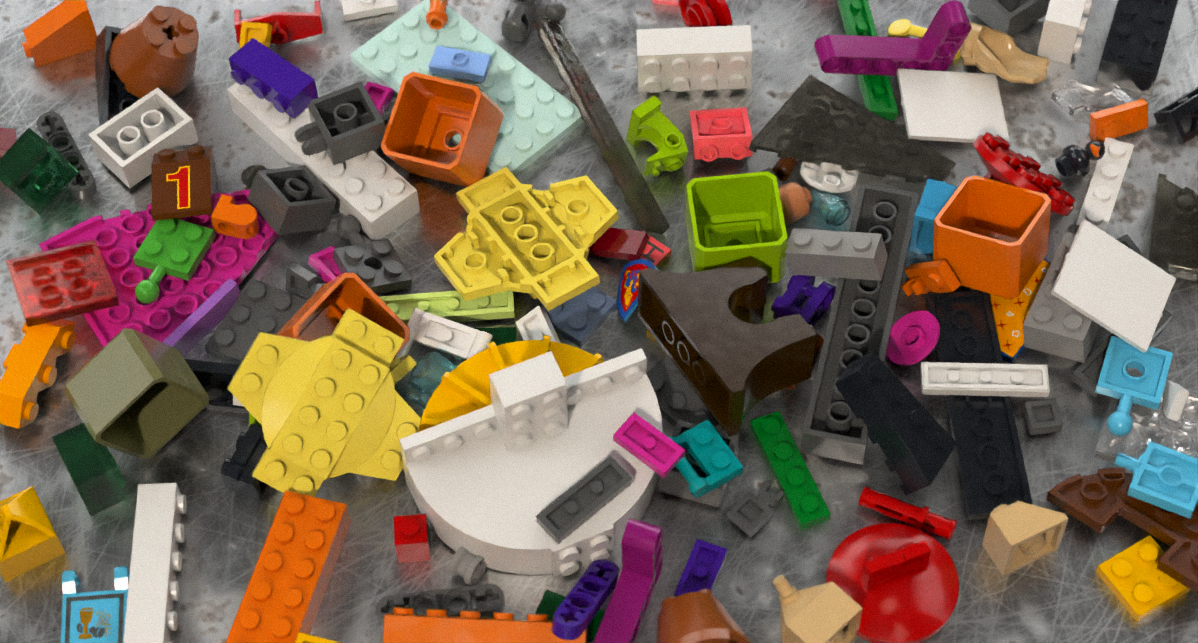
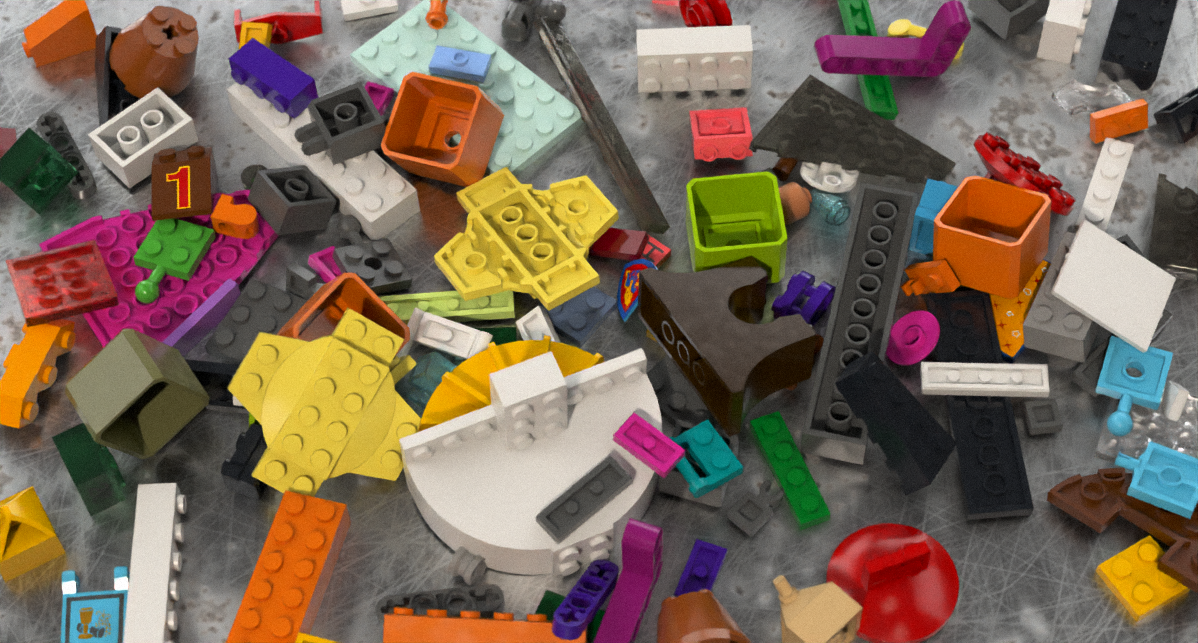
(412, 538): red brick -> none
(653, 126): lime tile -> none
(836, 254): light grey brick -> none
(919, 517): red pin -> none
(951, 105): white piece -> none
(998, 54): tan hair -> none
(1022, 534): tan slope -> none
(1076, 160): black animal -> none

